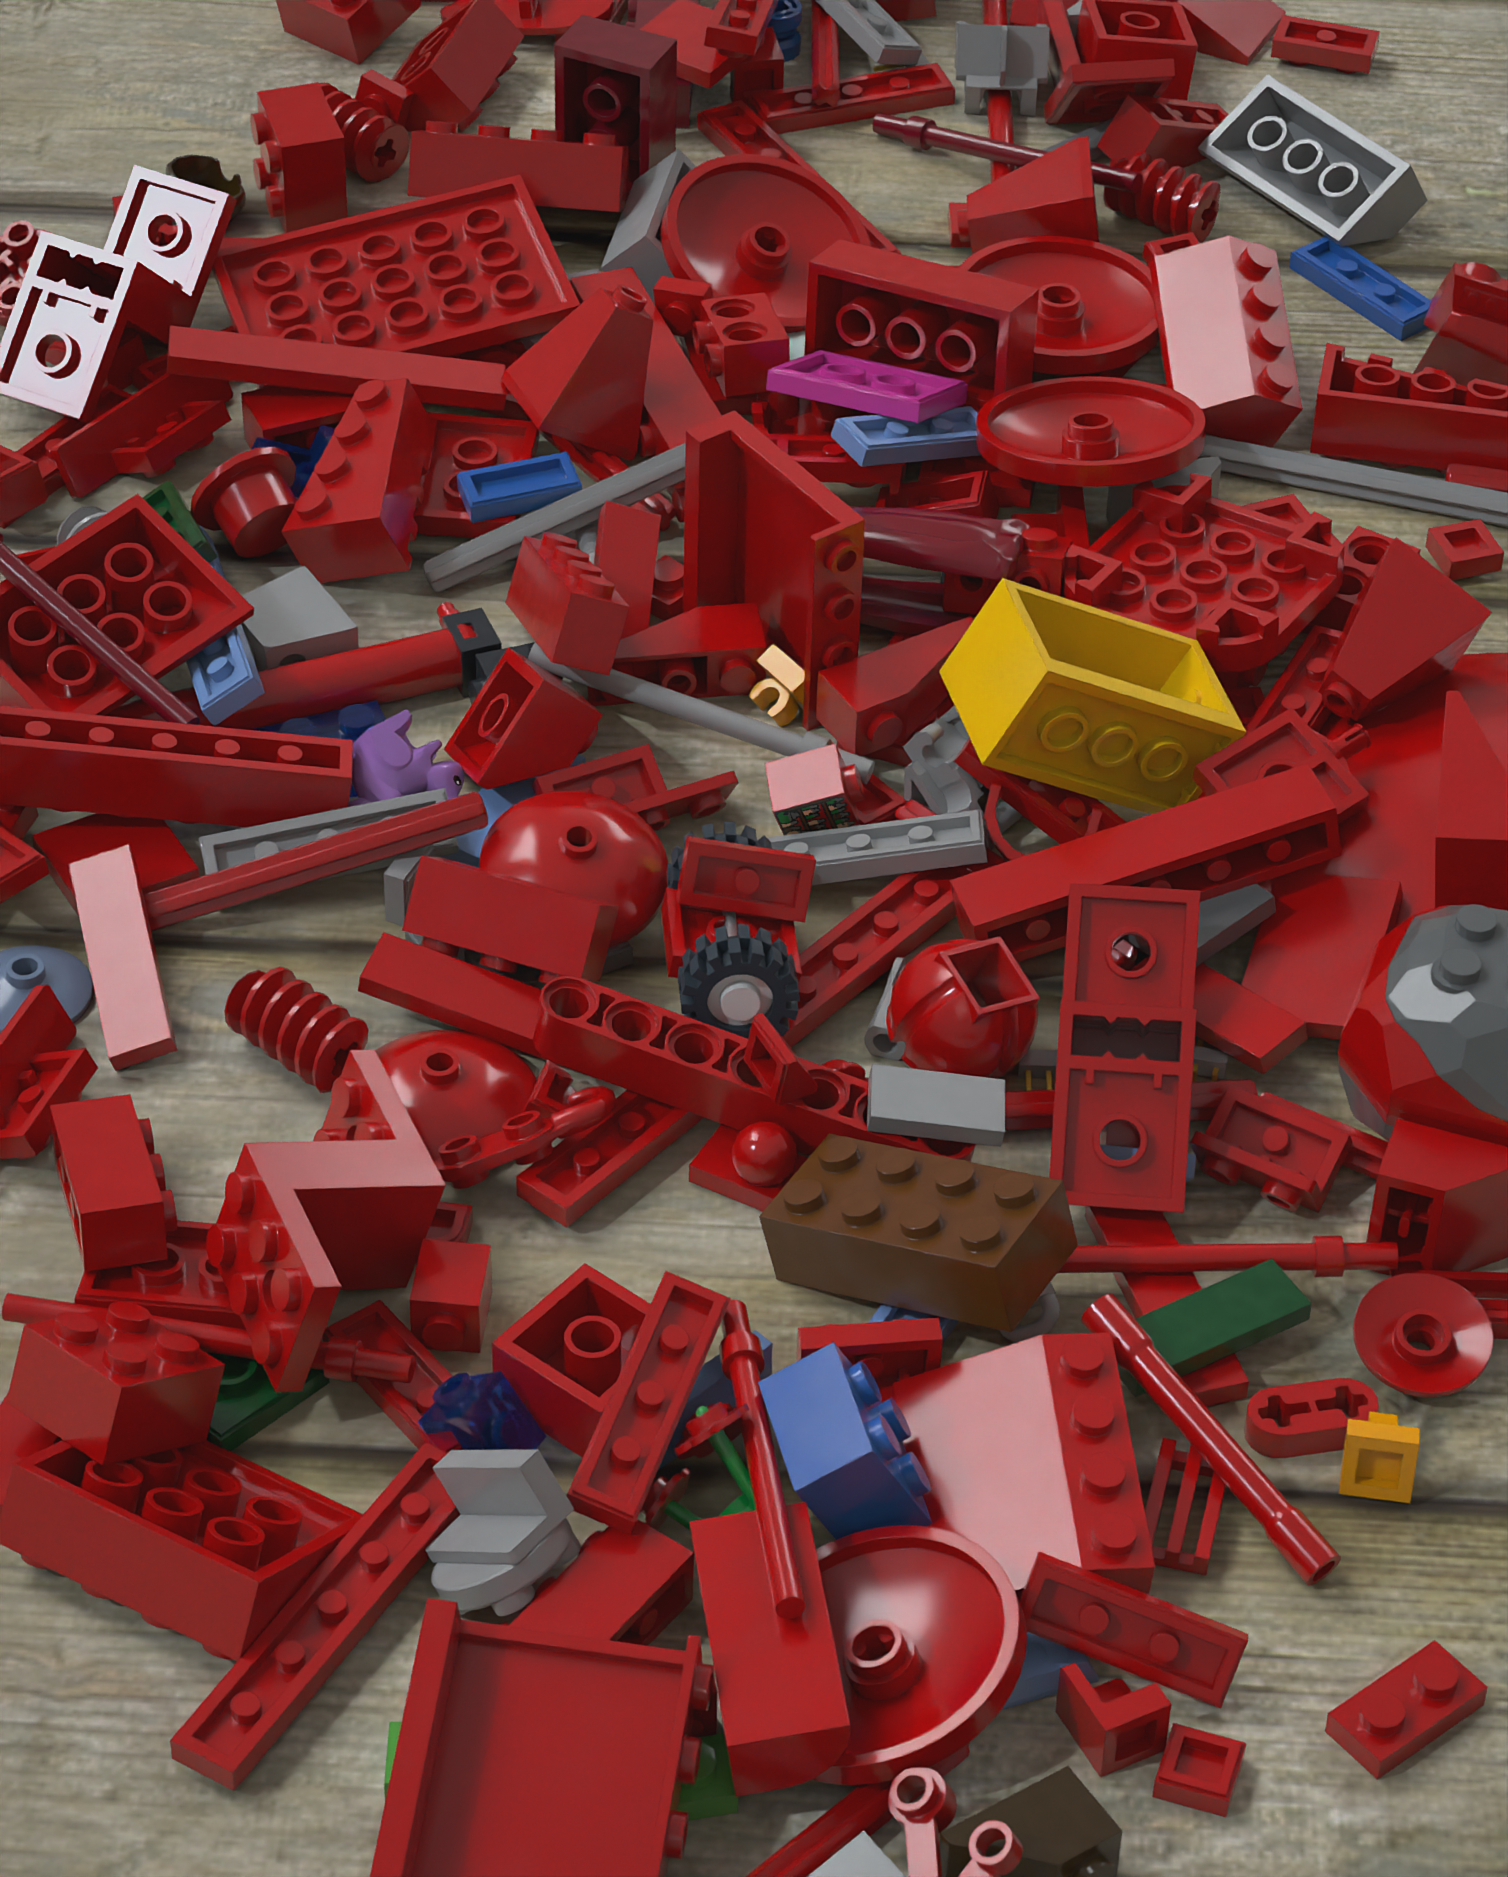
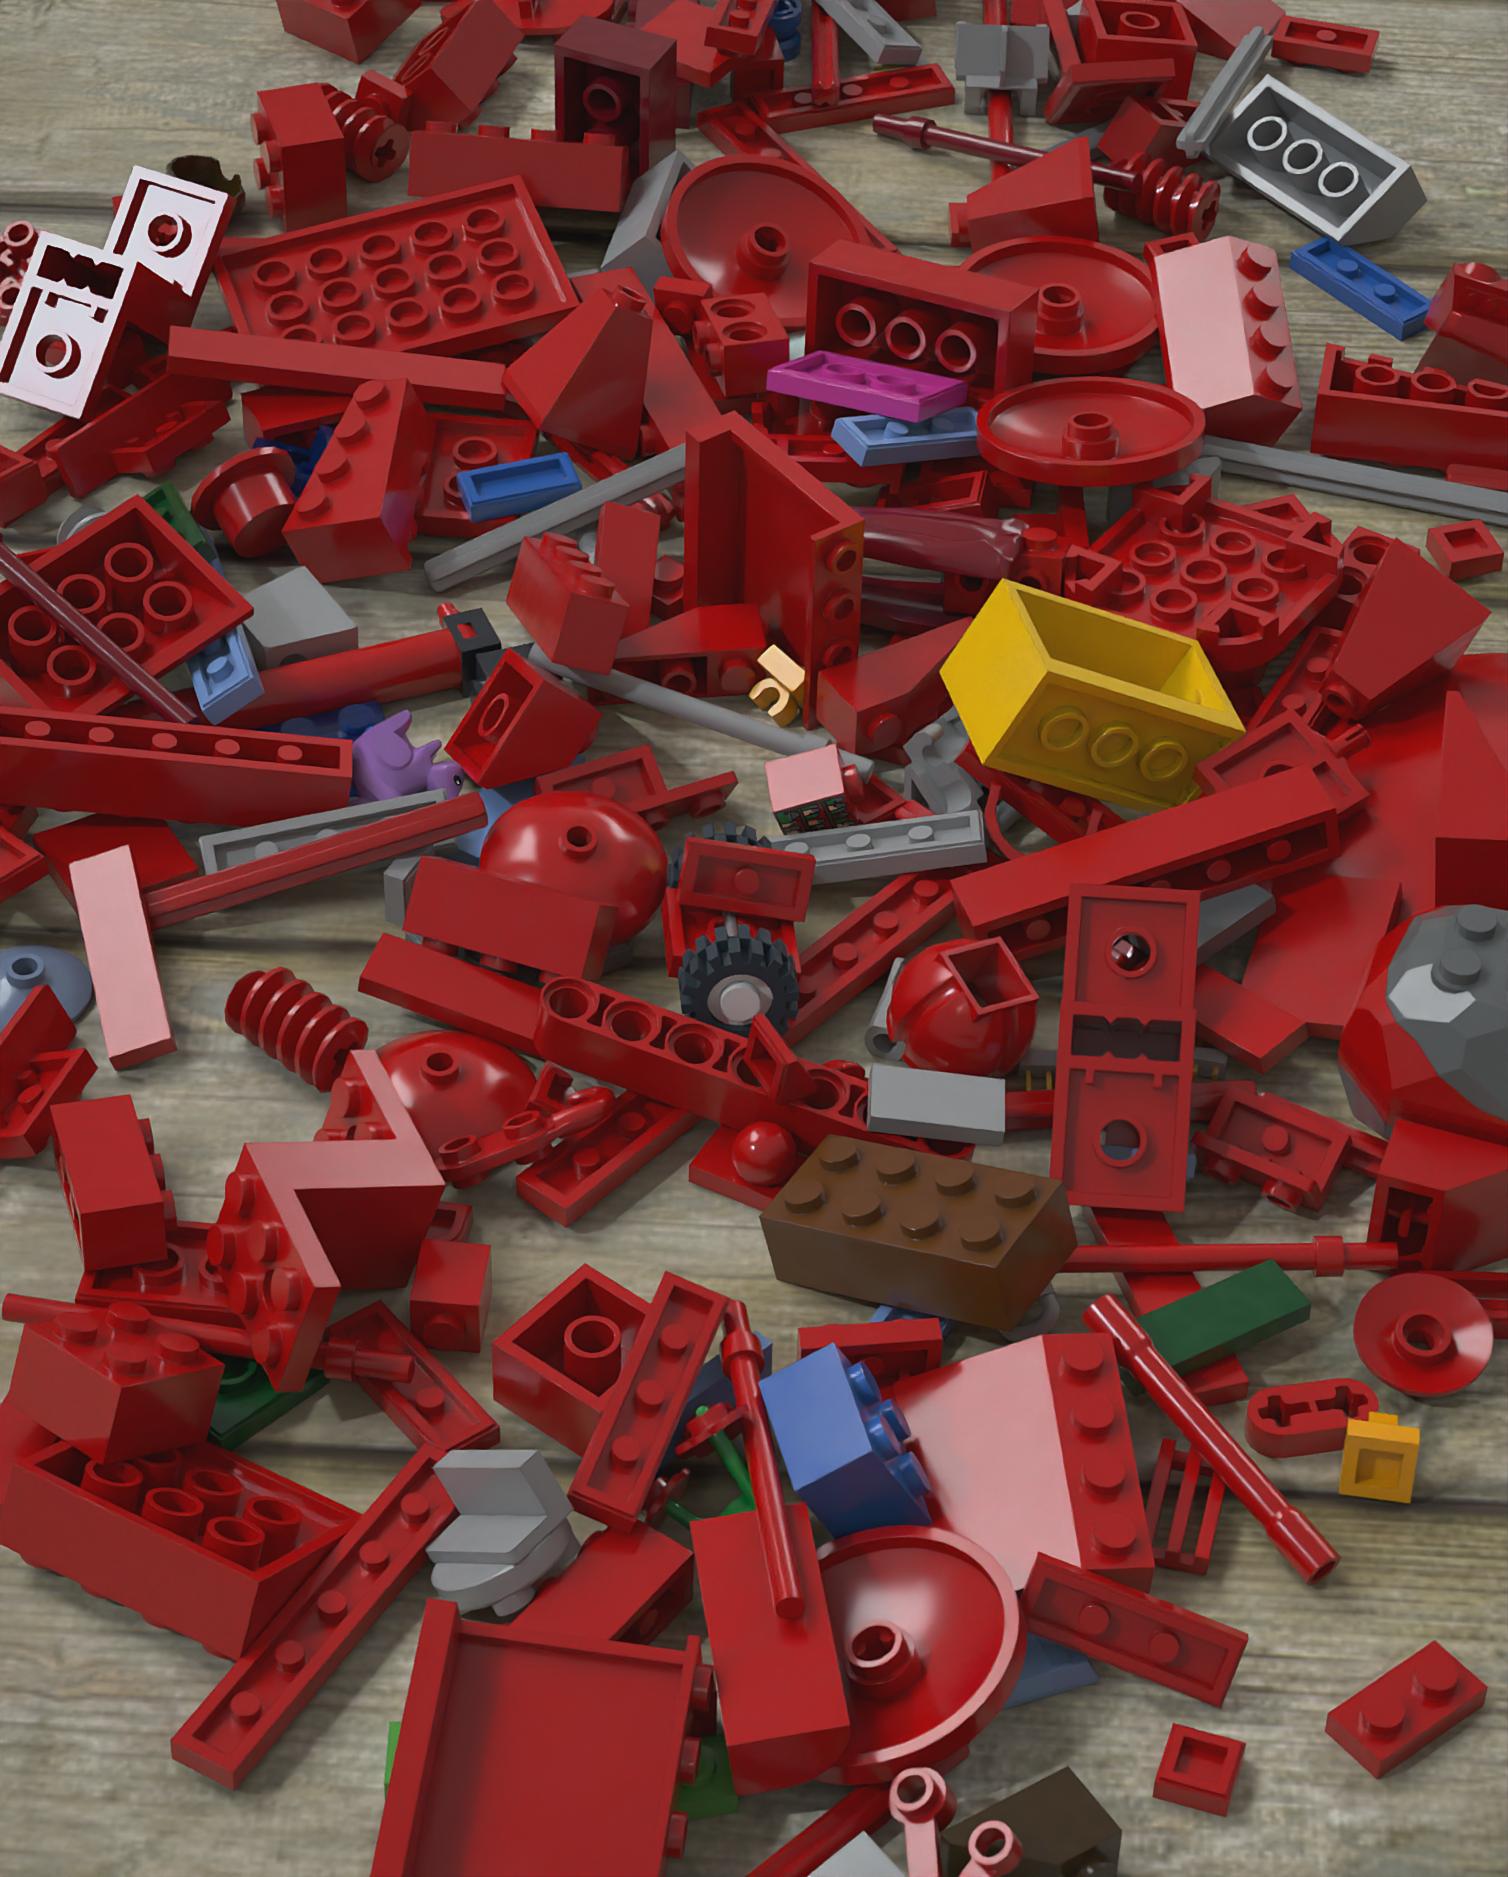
(482, 1414): clear blue bracket -> none
(1111, 1720): red panel -> none
(1224, 93): none -> light grey axle

